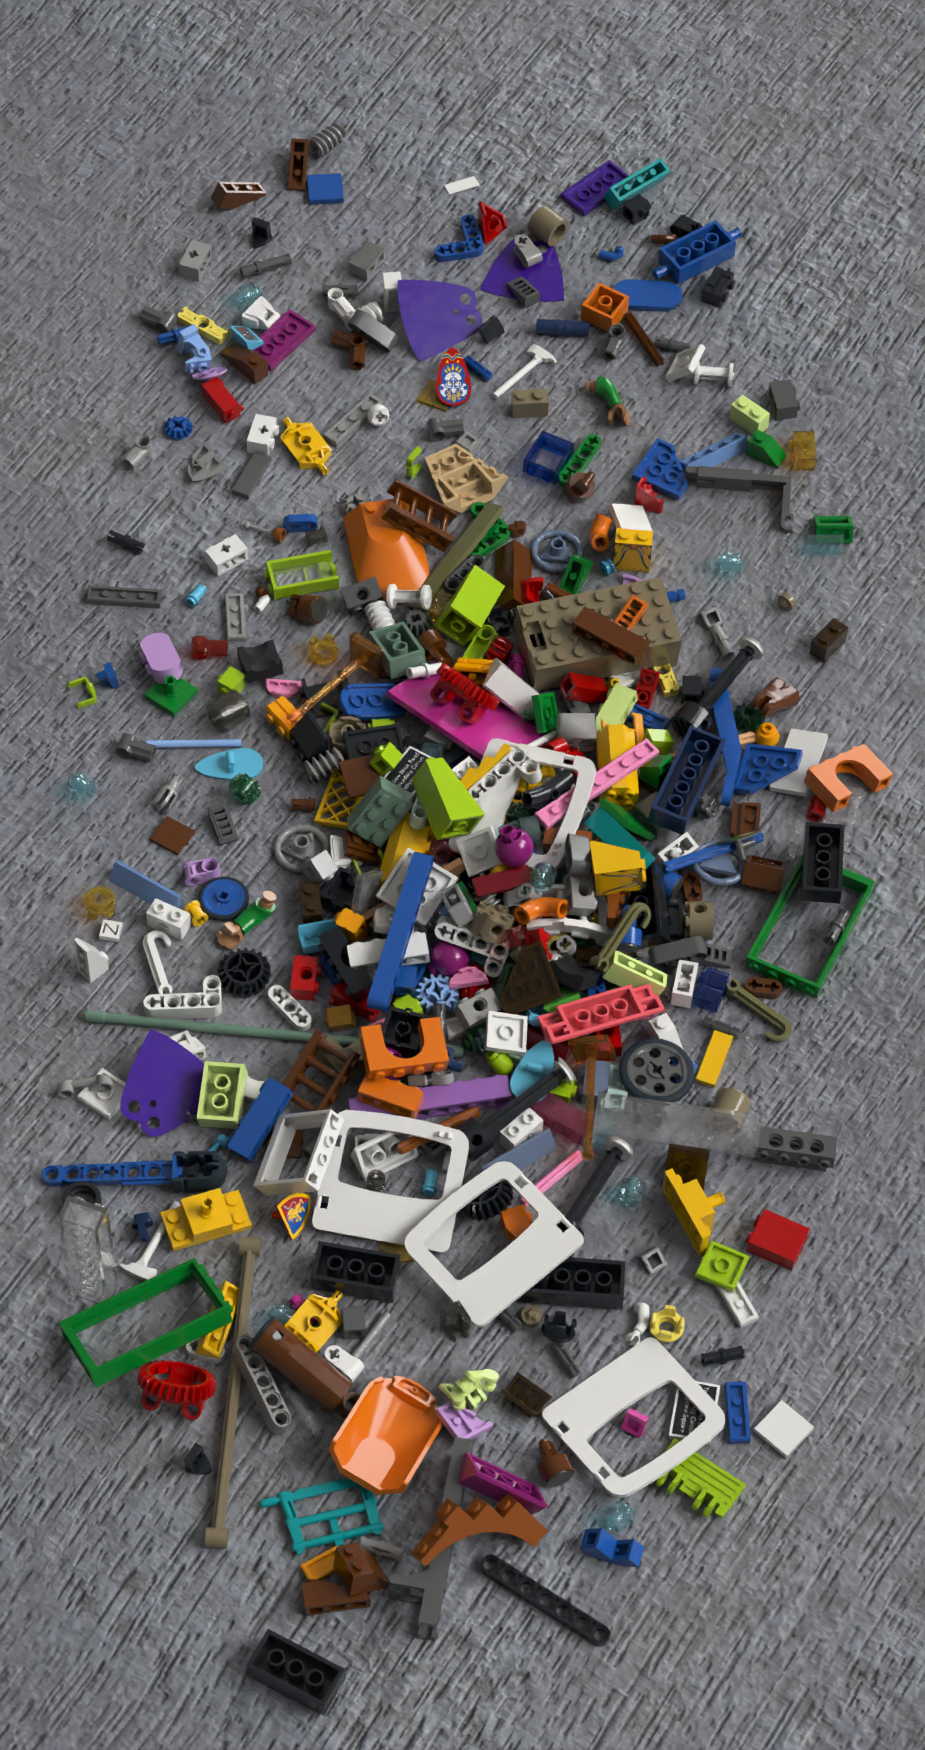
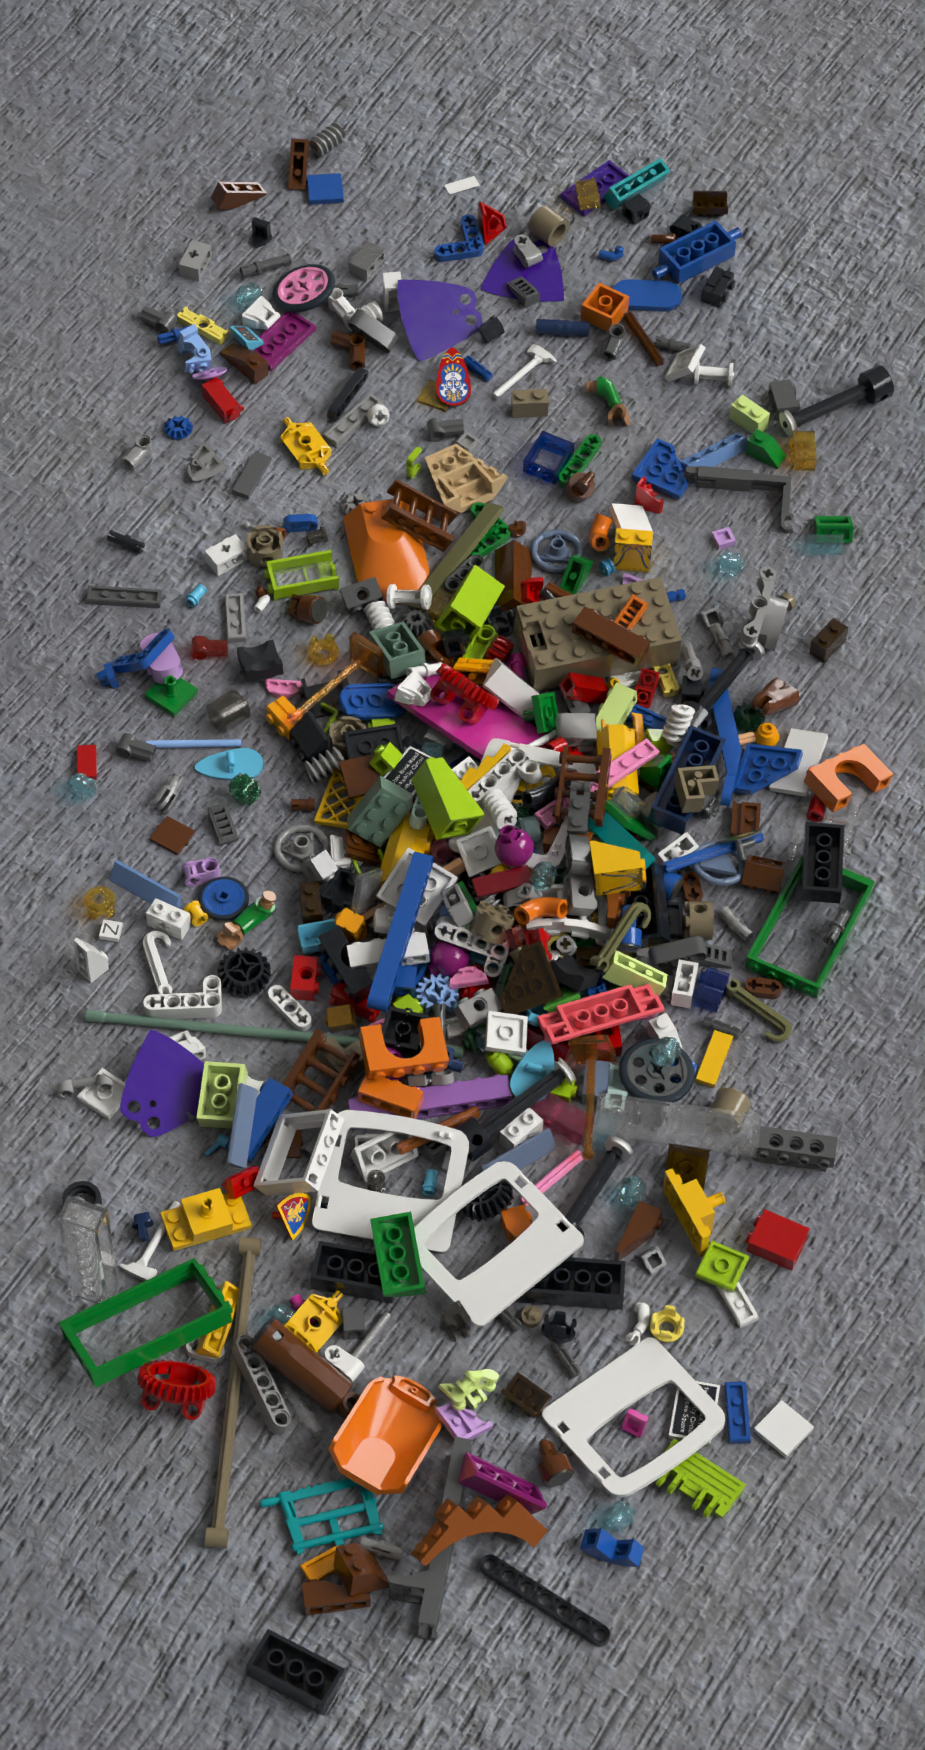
(87, 760): none -> red tile
(90, 688): lime piece -> none
(143, 660): none -> blue beam
(197, 1461): black tile -> none
(206, 1172): piece -> none
(230, 680): lime brick -> none
(241, 1182): none -> red tile
(242, 1126): none -> sand blue slope
(262, 434): white brick -> none
(264, 545): none -> dark tan brick
(292, 277): none -> wedge
(347, 394): none -> black beam
(398, 1255): none -> green slope
(413, 690): none -> white piece
(455, 642): none -> black brick
(499, 808): none -> white piece
(579, 808): none -> dark grey plate
(587, 194): none -> clear yellow piece
(601, 778): none -> reddish brown fence
(628, 801): none -> clear slope
(640, 1229): none -> reddish brown slope
(666, 1051): none -> clear light blue piece
(677, 724): none -> white piece
(691, 663): none -> light grey pin
(693, 785): none -> dark tan brick
(710, 203): none -> dark brown bracket
(722, 1356): black pin -> none
(723, 538): none -> lavender tile
(735, 924): none -> light grey pin
(766, 613): none -> light grey piece
(873, 386): none -> black piece

